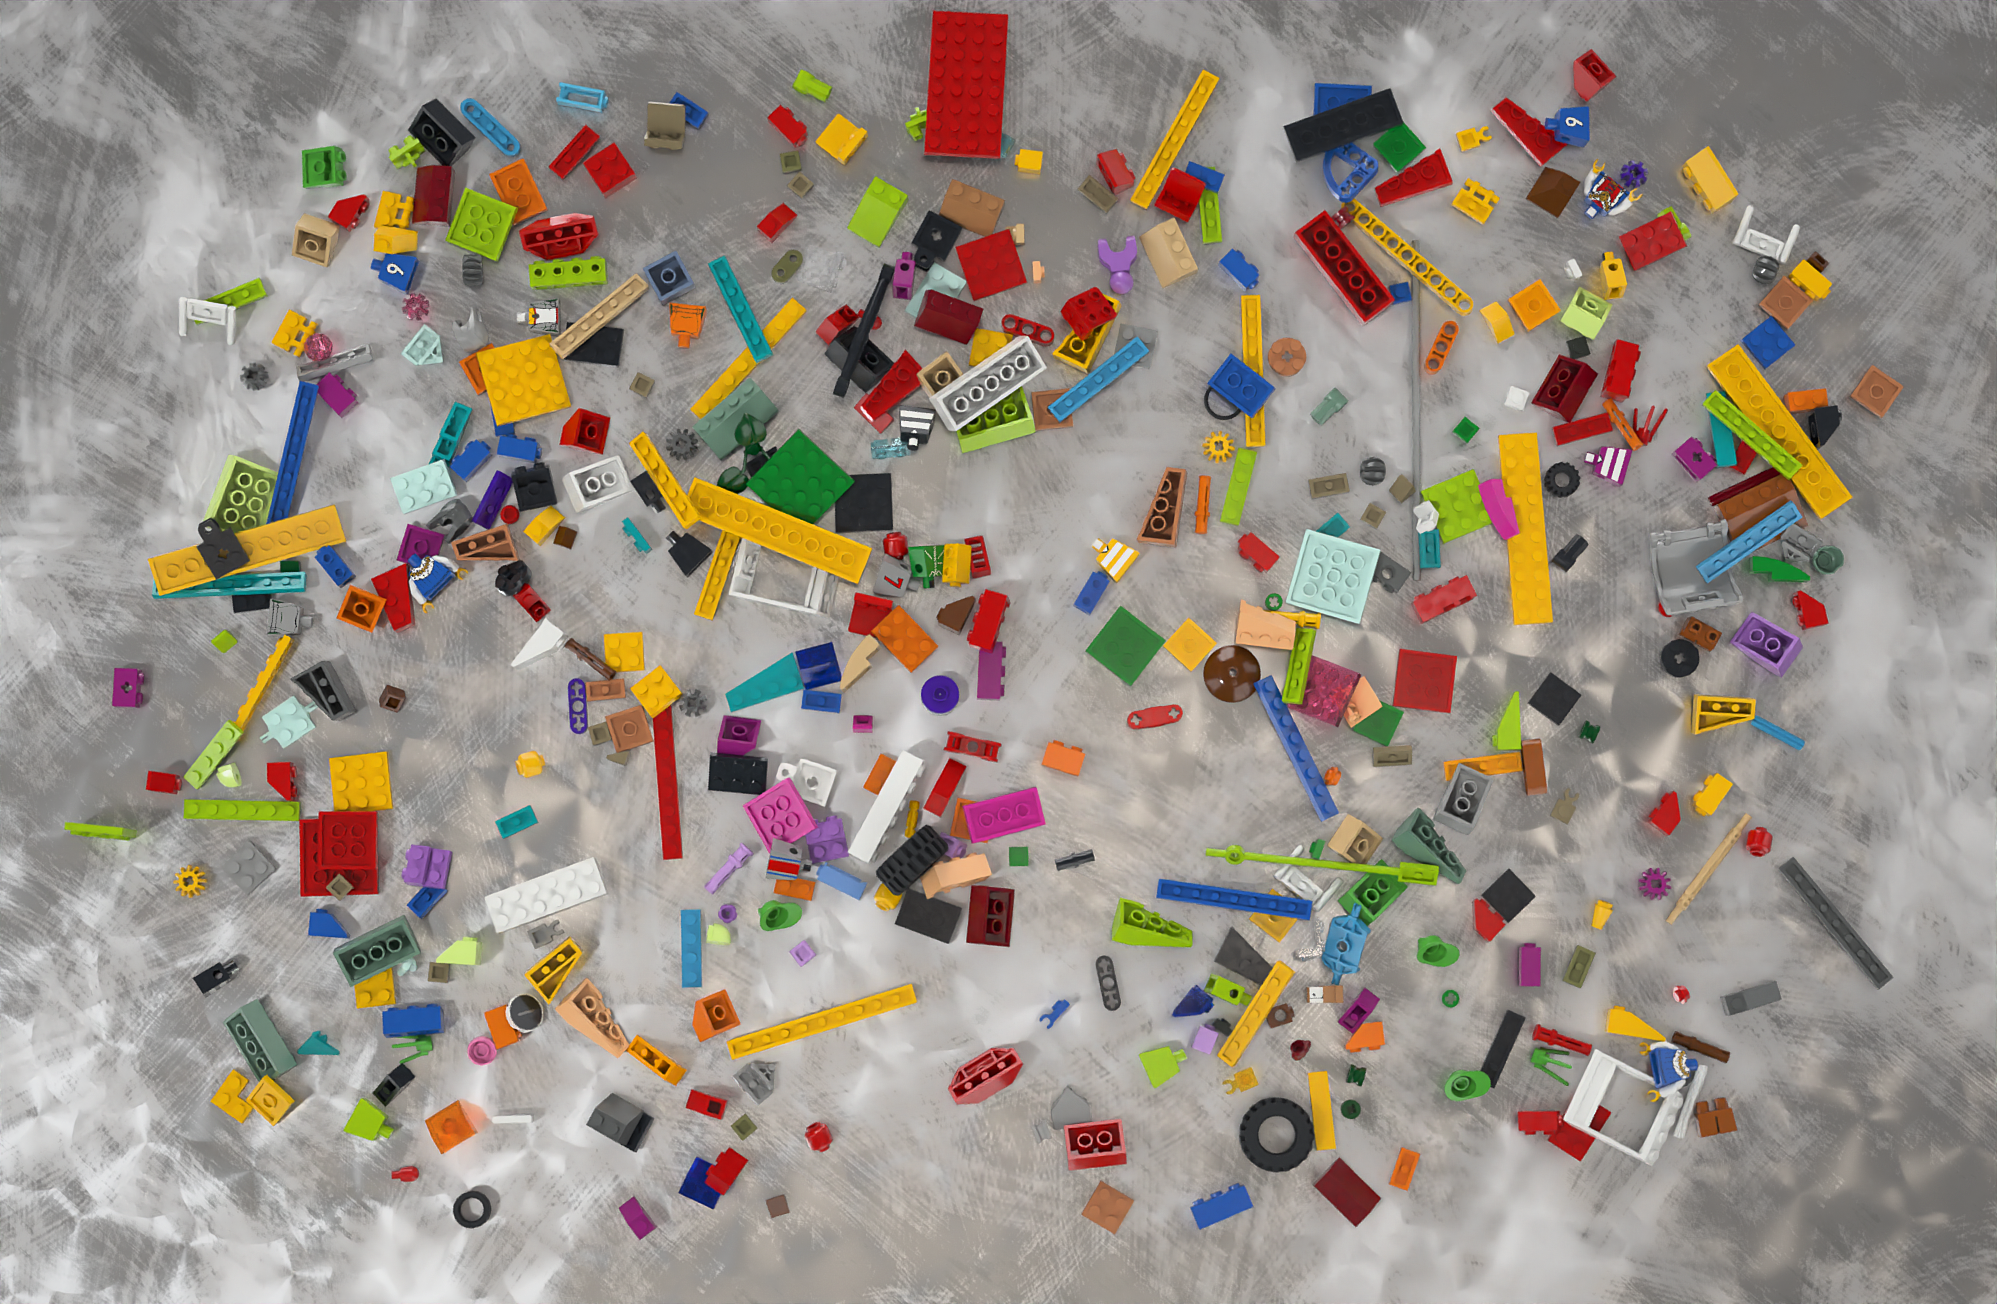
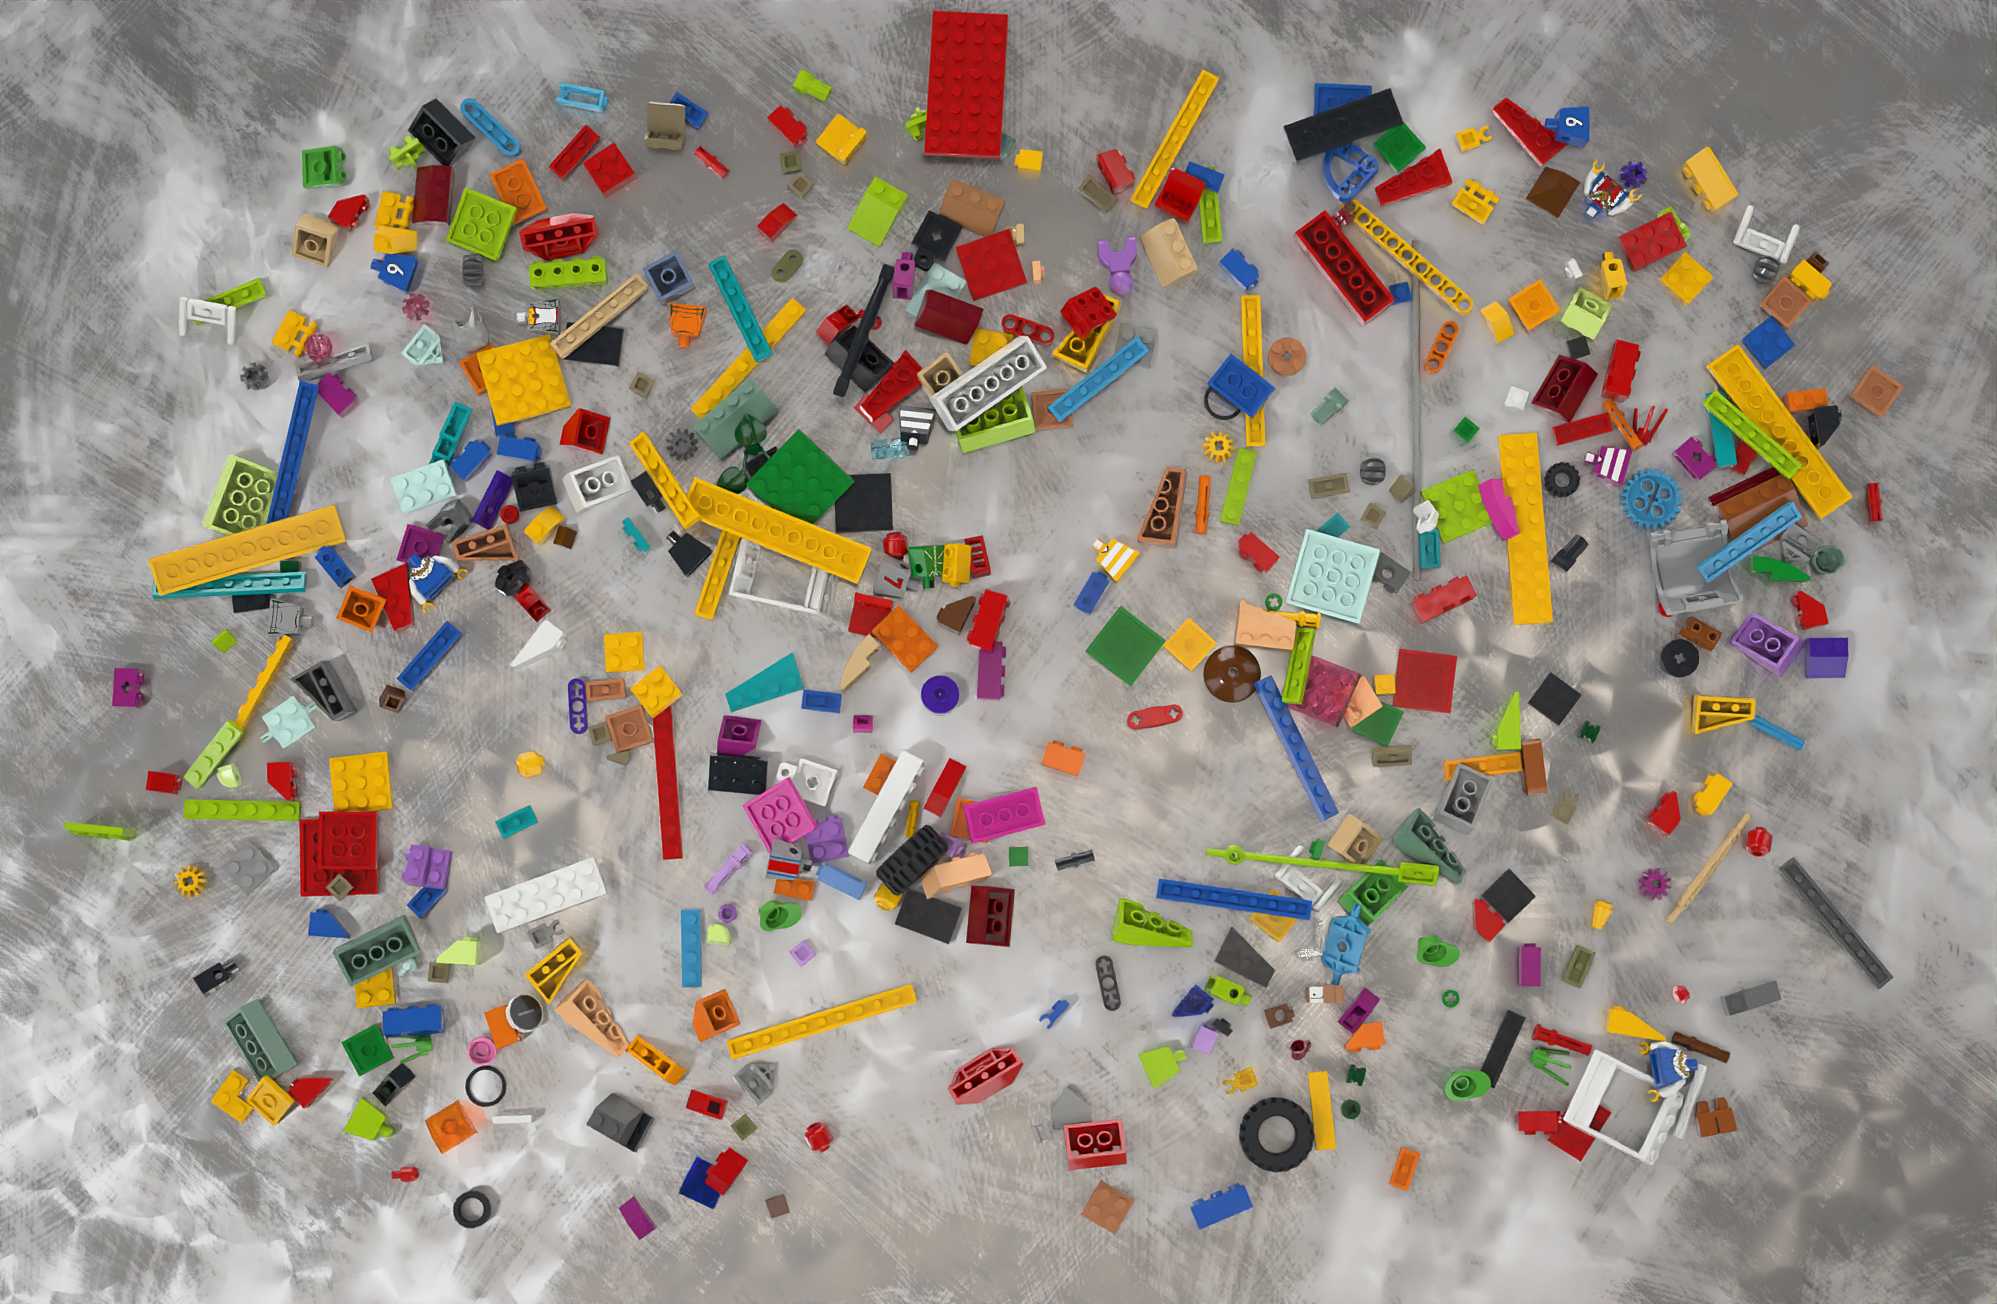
(216, 540): black plate -> none
(308, 1089): none -> red slope
(317, 1046): teal piece -> none
(367, 1050): none -> green plate
(429, 656): none -> blue plate
(470, 1077): none -> black tyre
(573, 646): reddish brown pin -> none
(692, 709): dark grey piece -> none
(711, 162): none -> red pin
(819, 666): clear blue slope -> none
(962, 741): red piece -> none
(1256, 1013): yellow plate -> none
(1332, 776): orange plate -> none
(1347, 1192): dark red slope -> none
(1384, 684): none -> yellow brick
(1591, 75): red slope -> none
(1667, 506): none -> dark azure gear
(1686, 278): none -> yellow plate
(1826, 657): none -> dark purple slope
(1875, 502): none -> red pin

